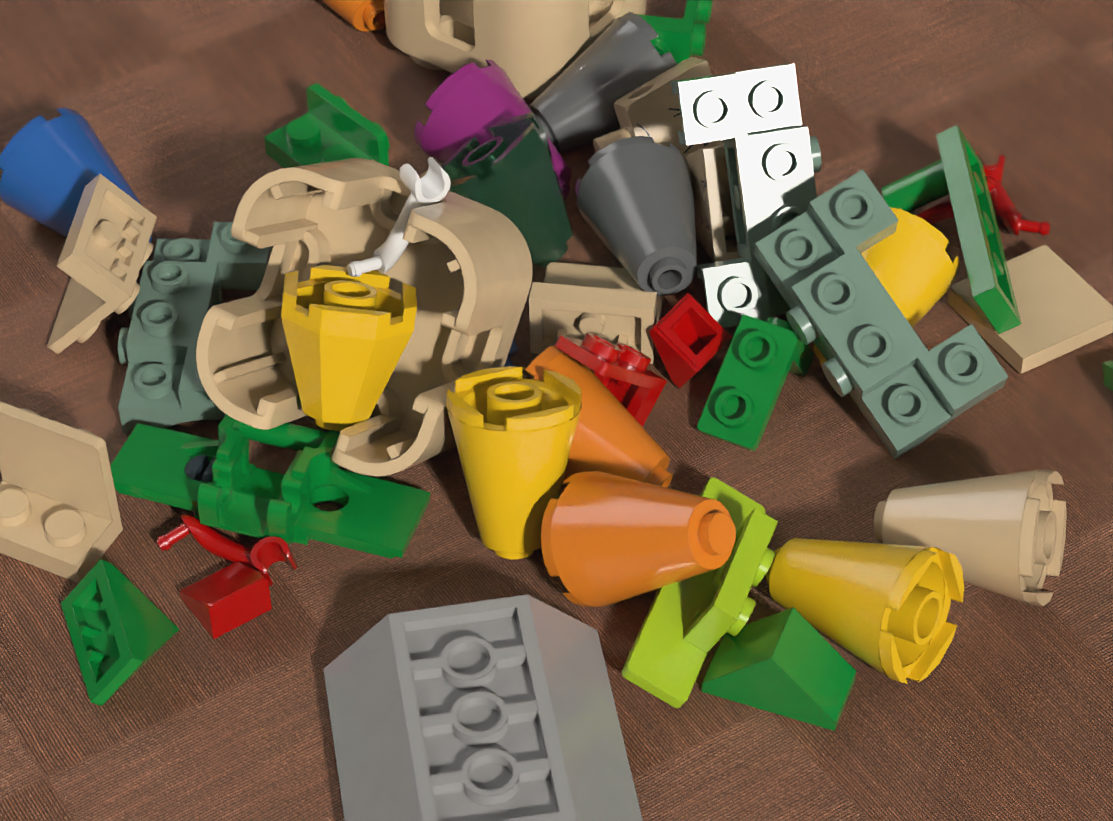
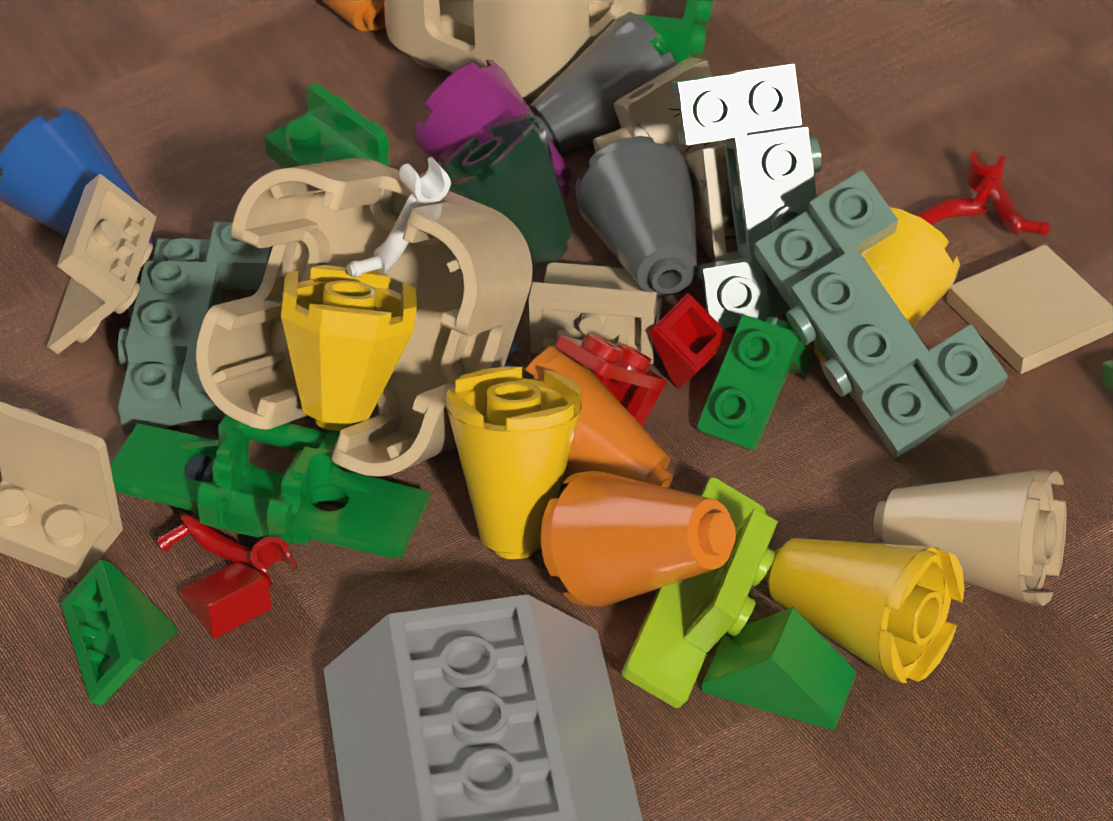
(964, 179): green piece -> none

